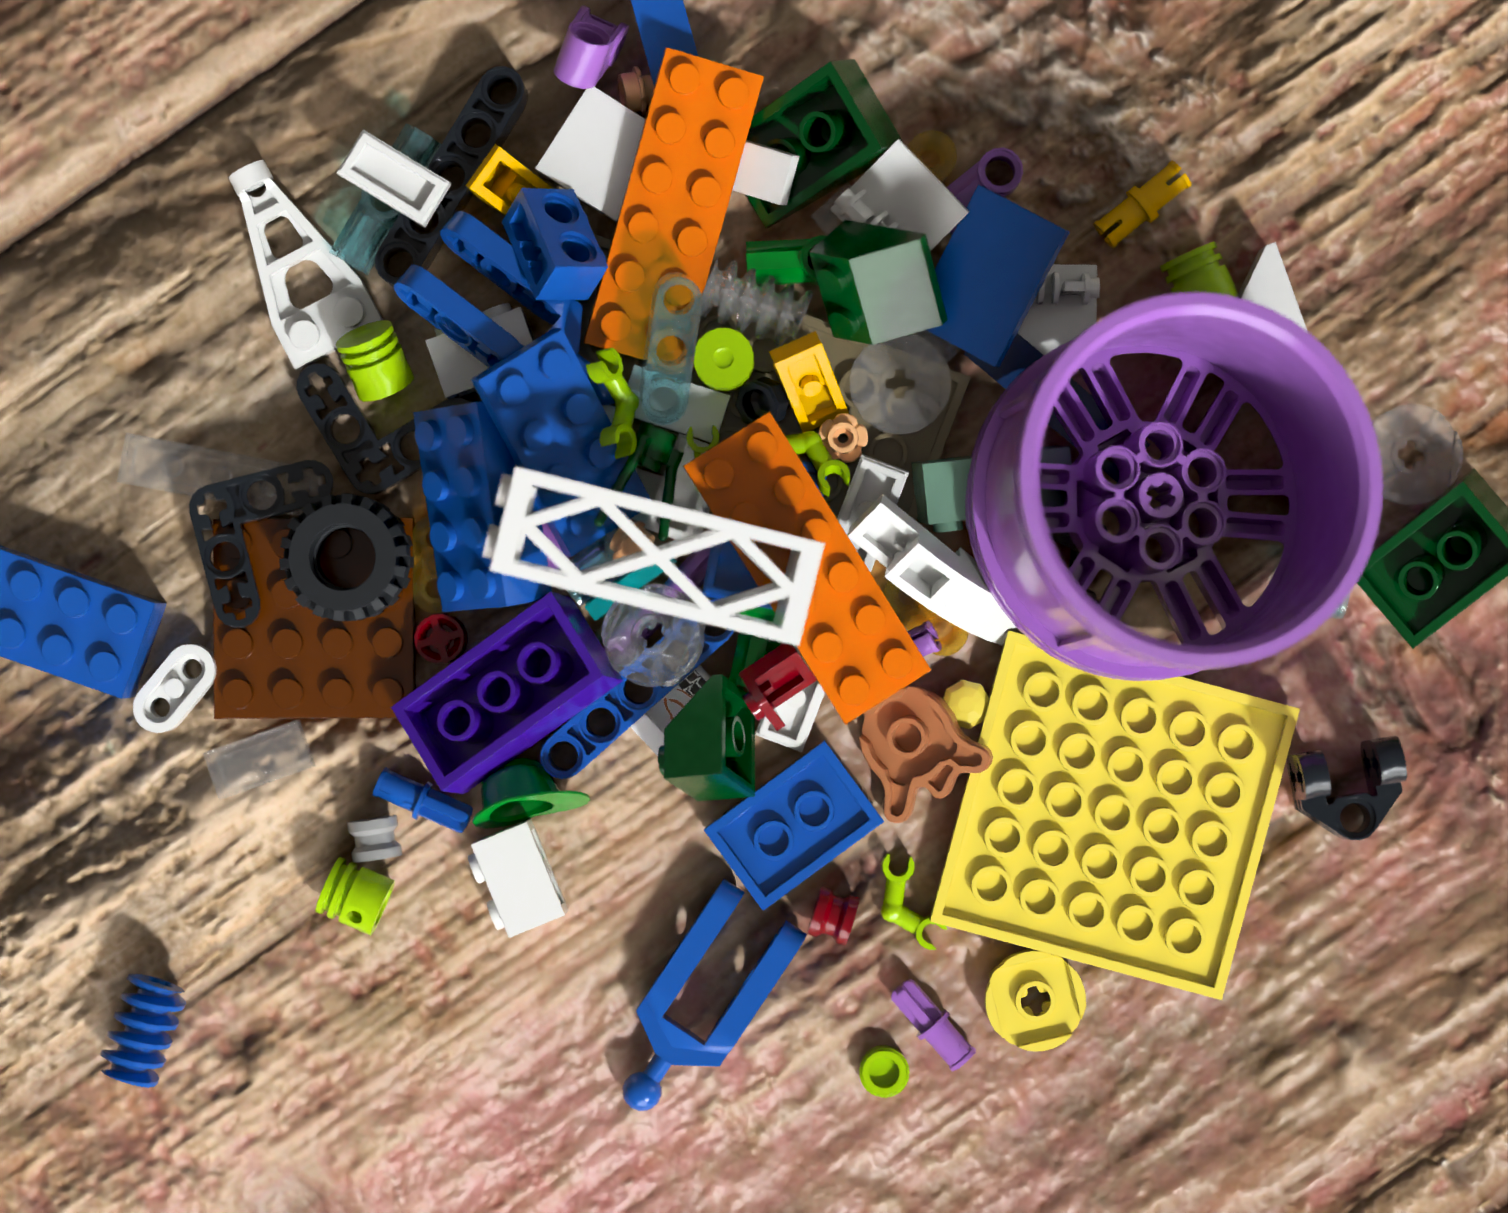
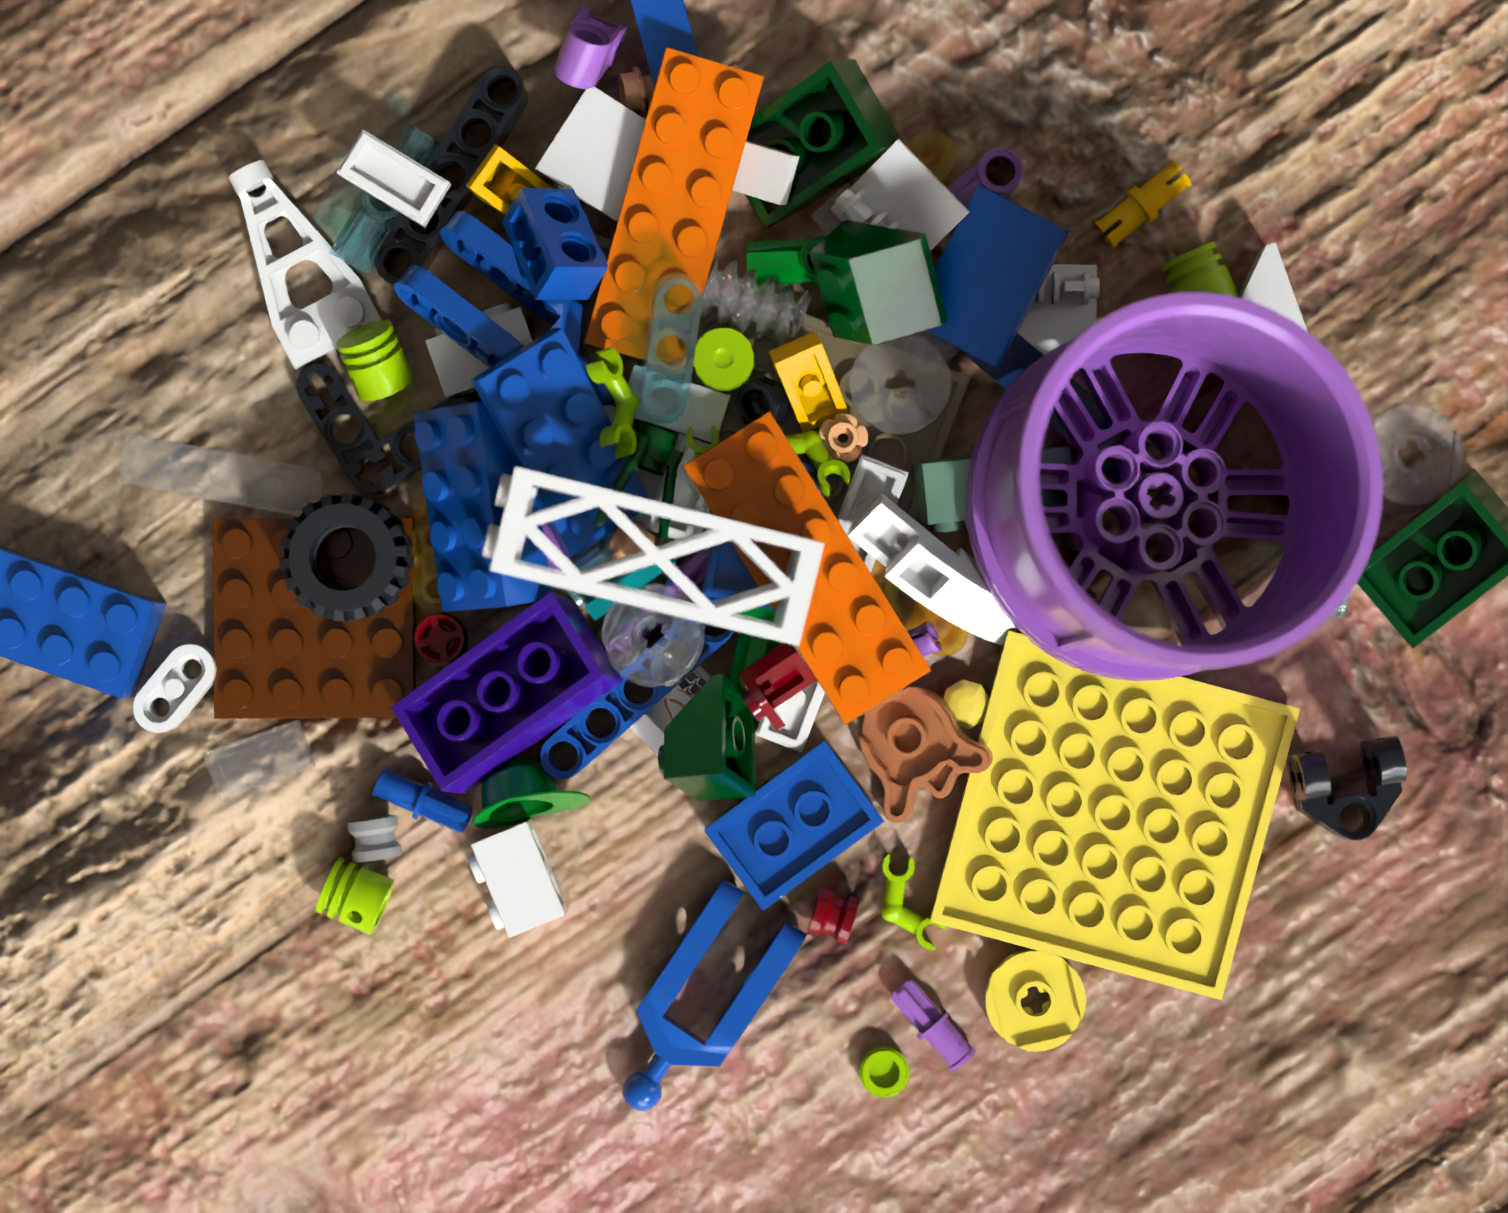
(144, 1031): blue piece -> none
(240, 512): black beam -> none

